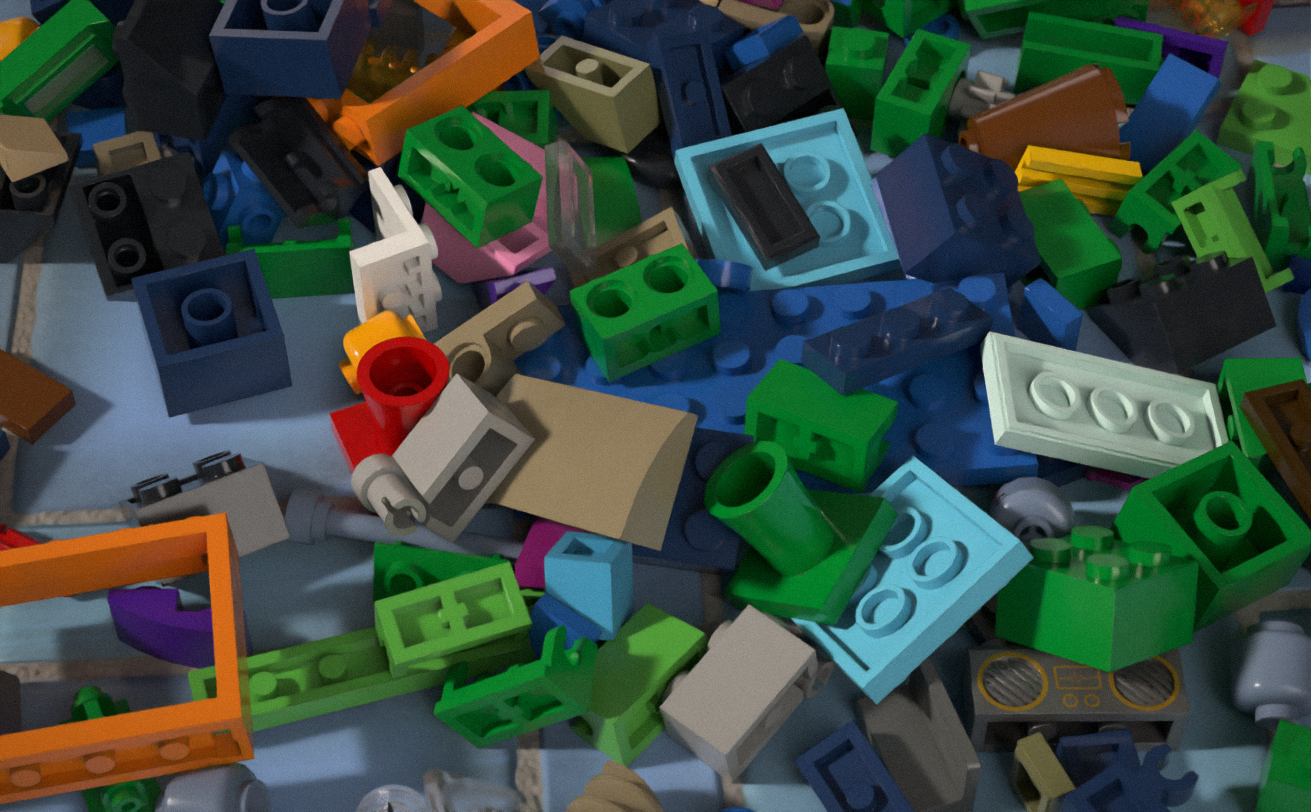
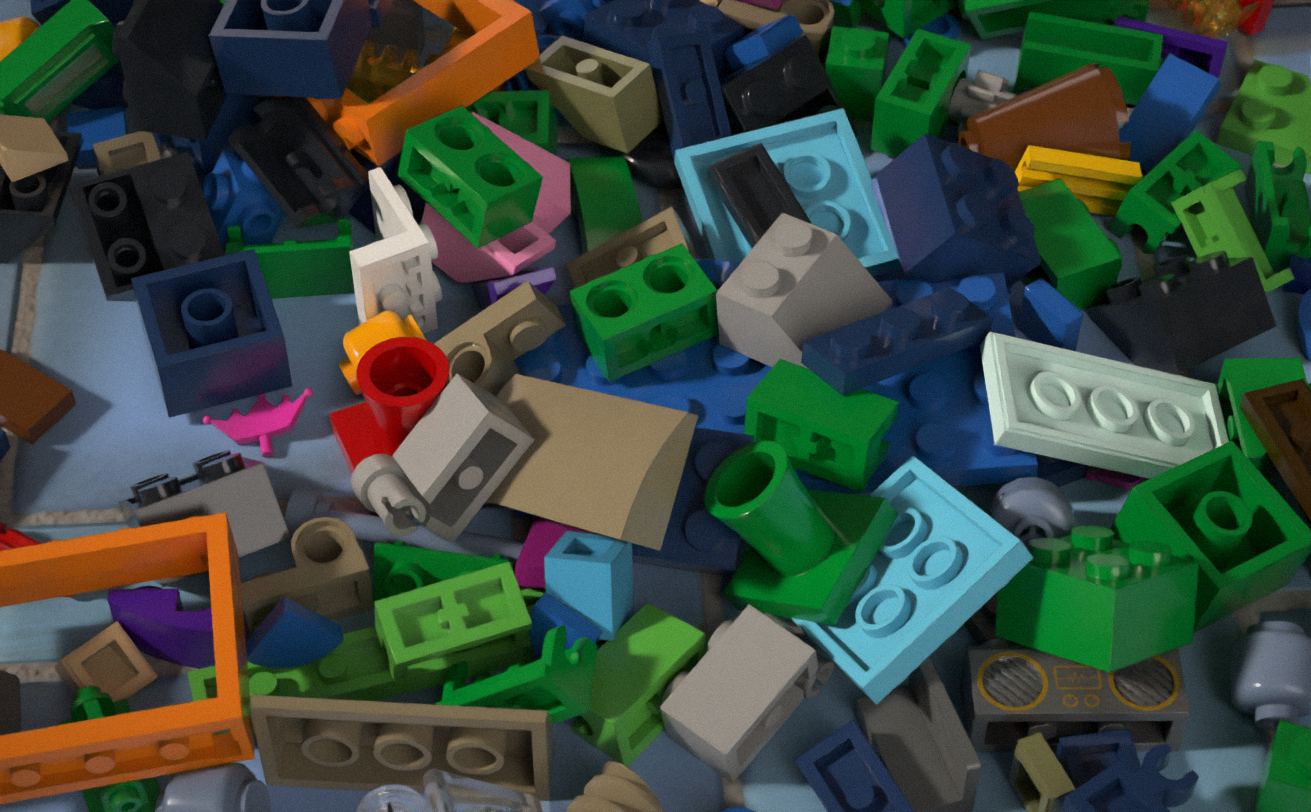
(109, 663): none -> tan slope
(262, 421): none -> dark pink piece
(292, 637): none -> blue tile
(326, 577): none -> dark tan plate
(397, 743): none -> dark tan slope
(570, 208): clear tile -> none
(794, 289): none -> light grey slope

